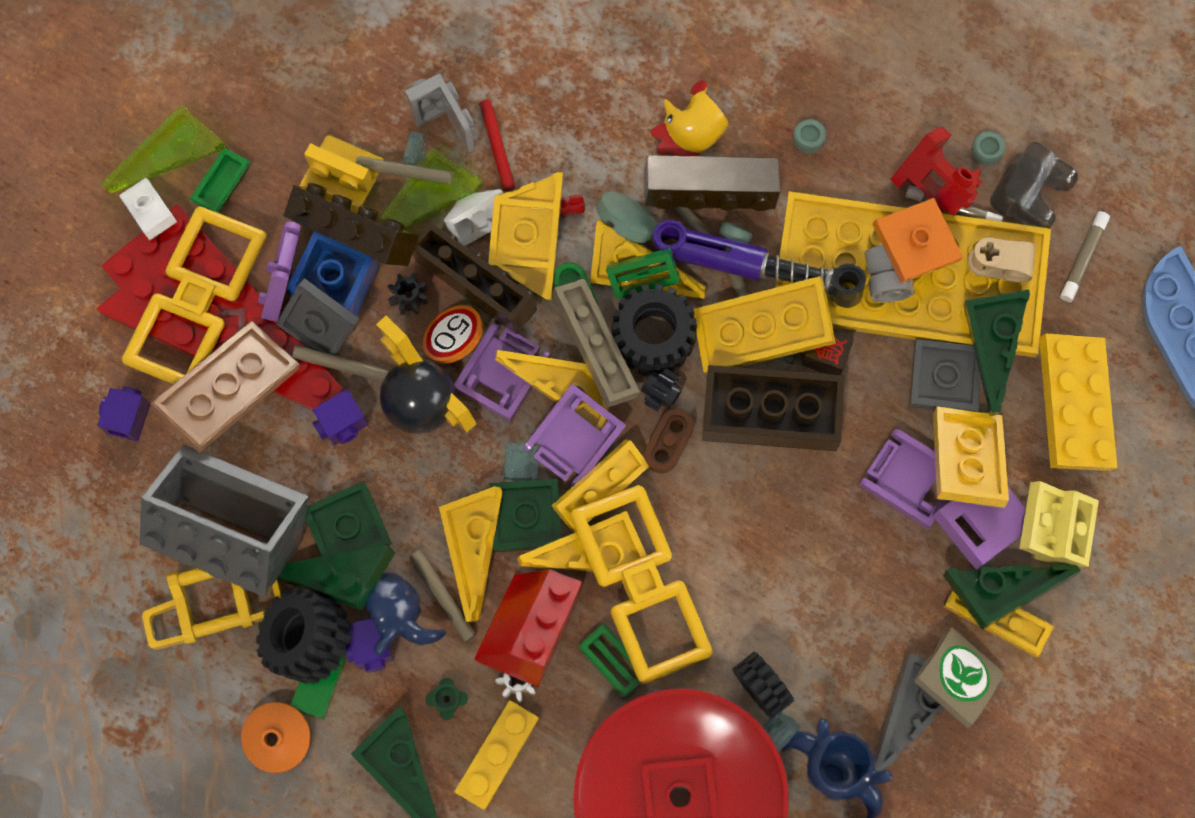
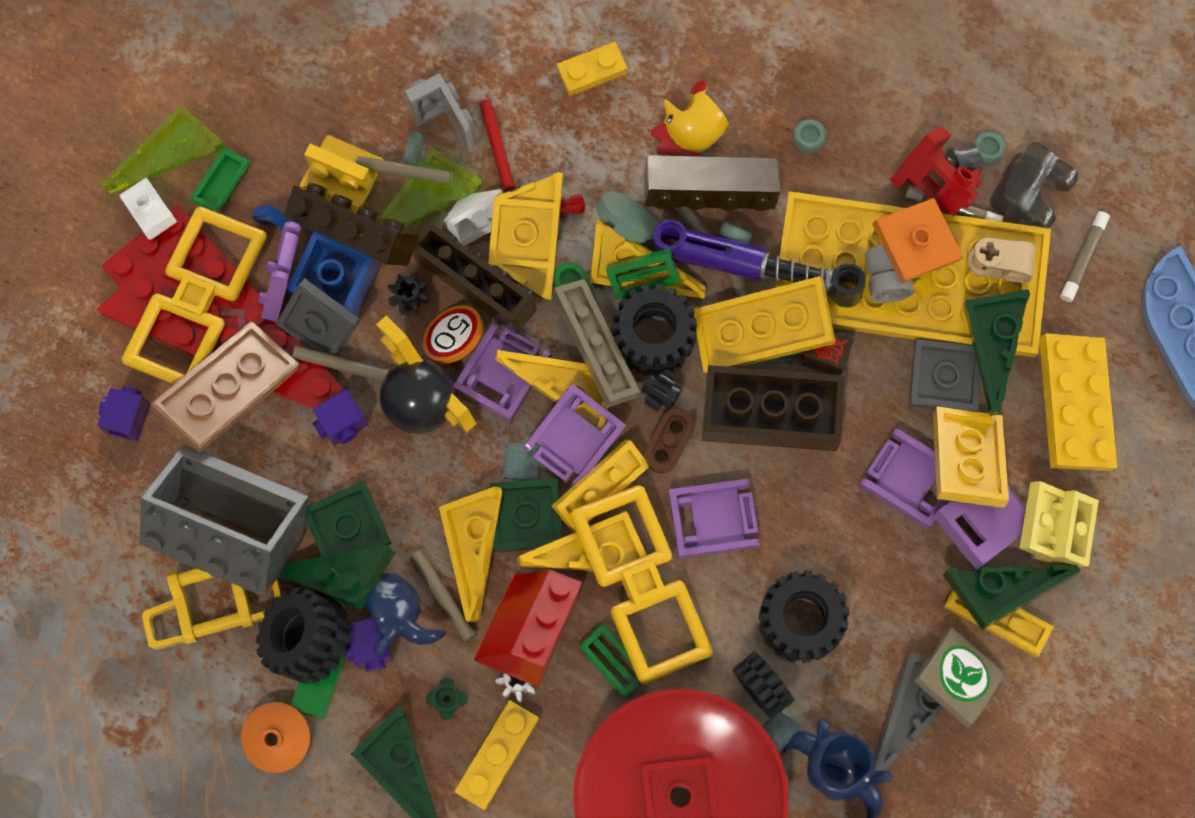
(269, 213): none -> blue tile
(592, 68): none -> yellow plate
(718, 517): none -> medium lavender container
(824, 596): none -> black tyre
(964, 157): none -> dark grey hose

